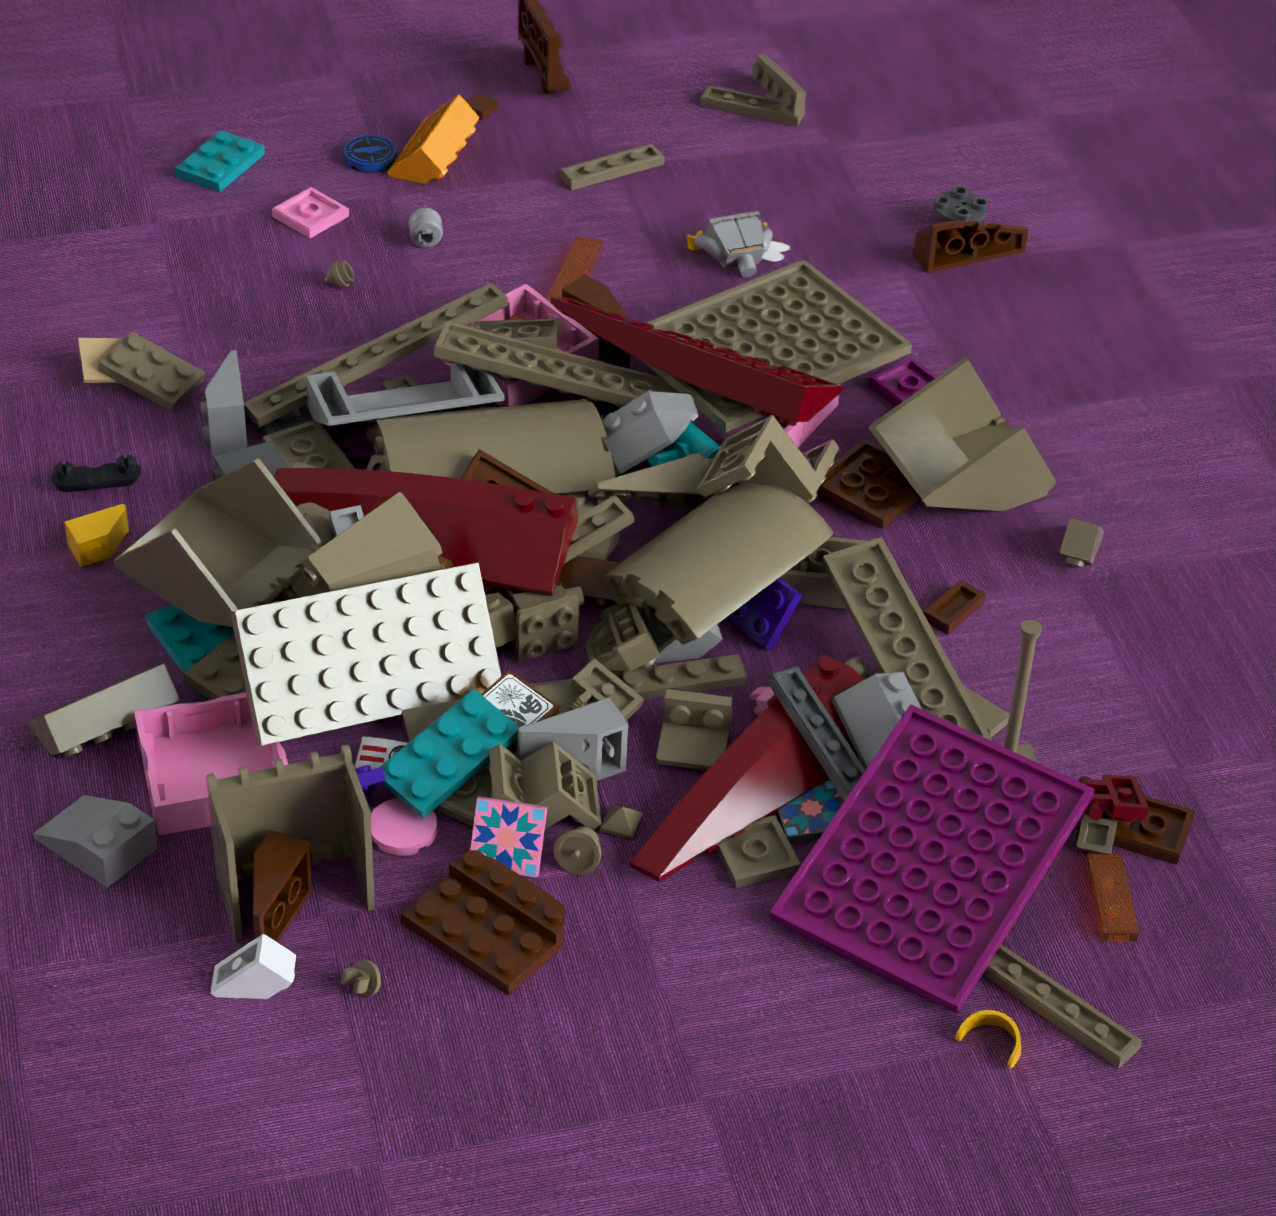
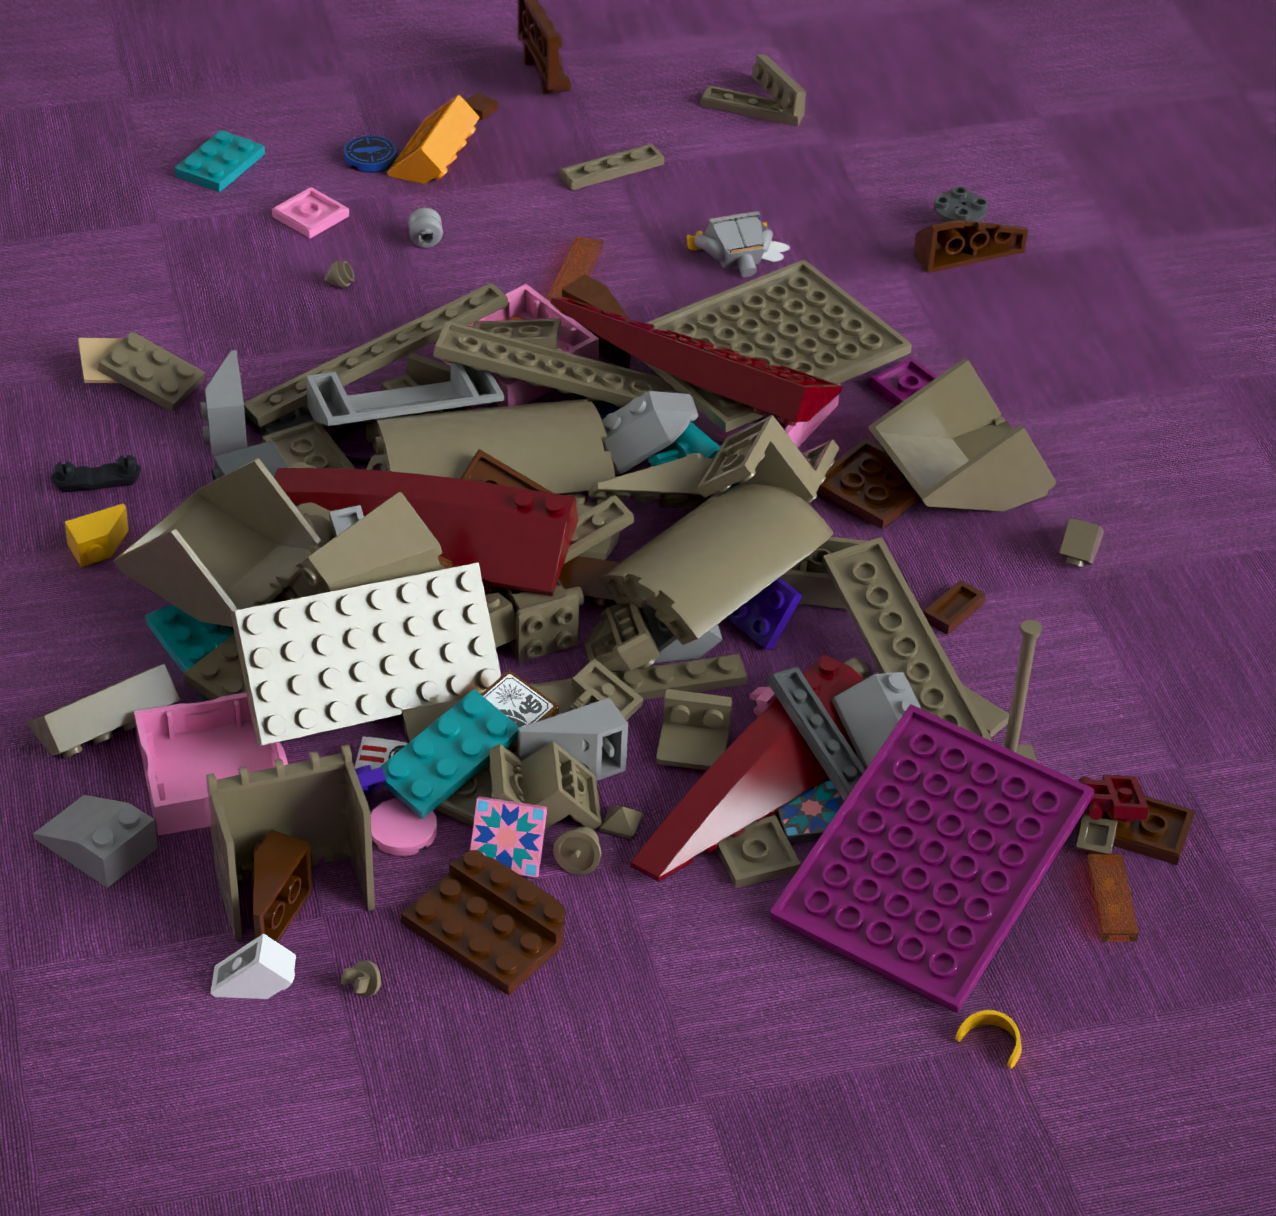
(426, 370): none -> dark tan tile
(1062, 1007): dark tan tile -> none

